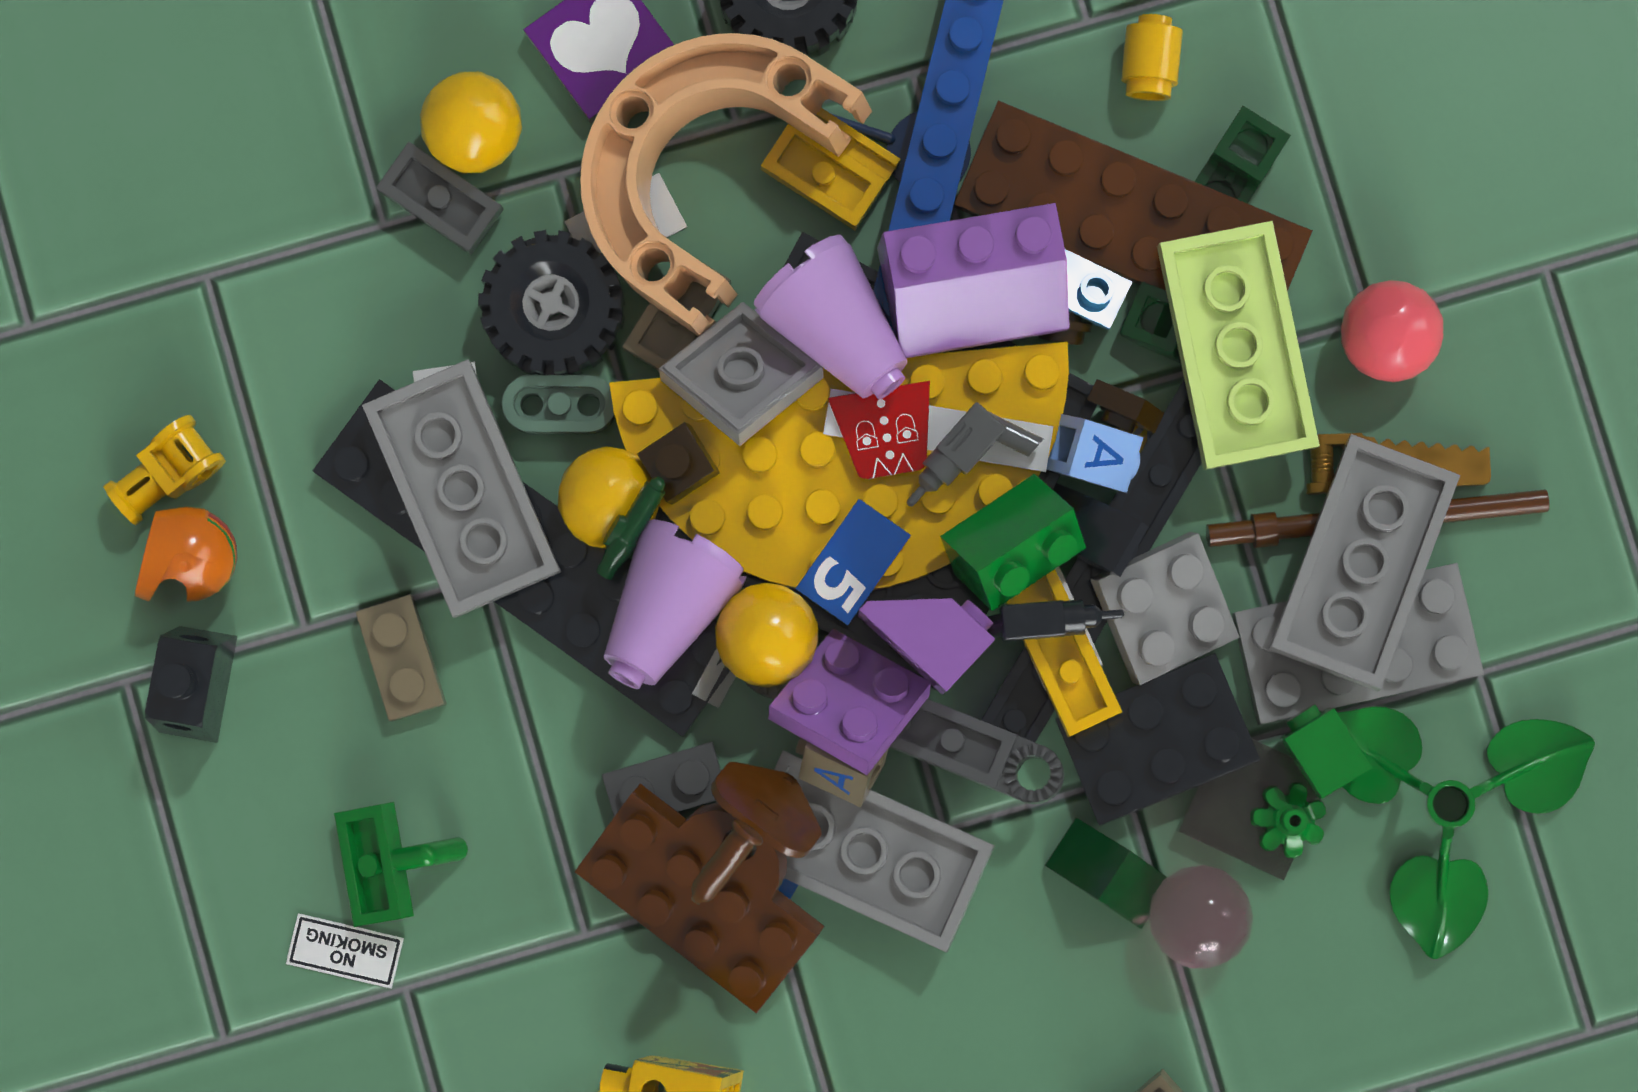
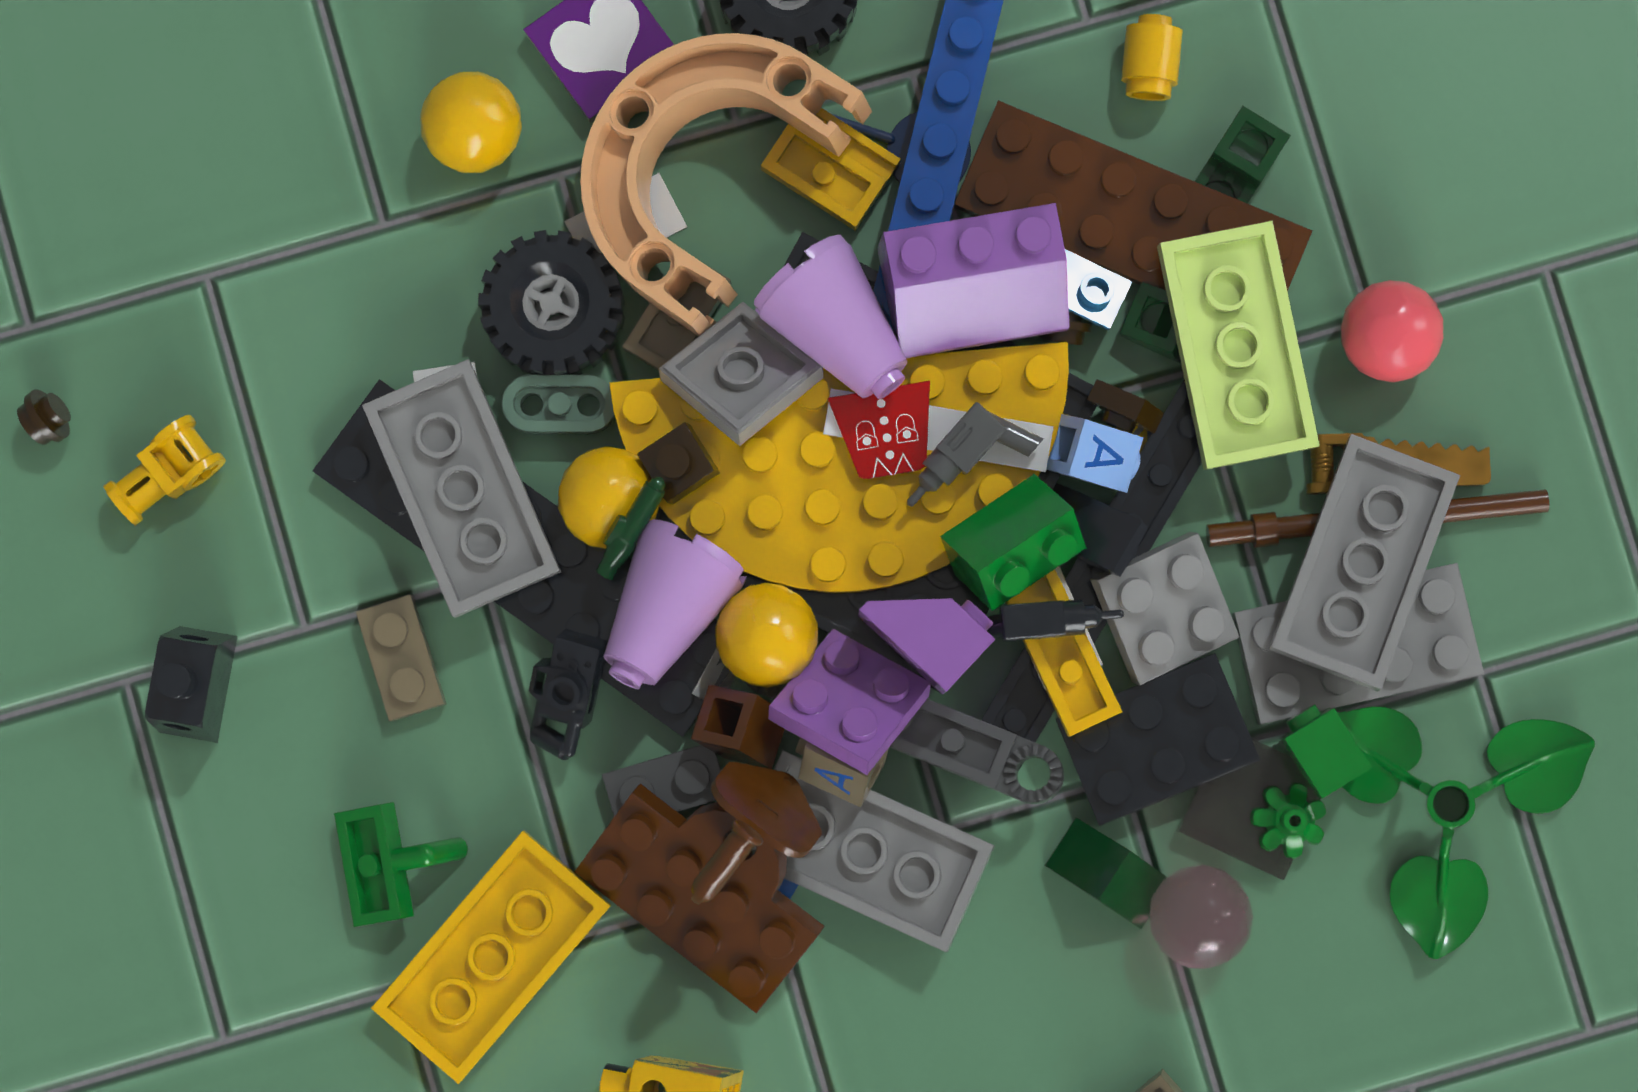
(44, 417): none -> dark brown plate
(187, 547): orange helmet -> none
(344, 950): white sticker -> none
(440, 198): dark grey plate -> none
(491, 956): none -> yellow plate
(568, 691): none -> black piece
(738, 727): none -> reddish brown brick
(853, 562): blue sticker -> none

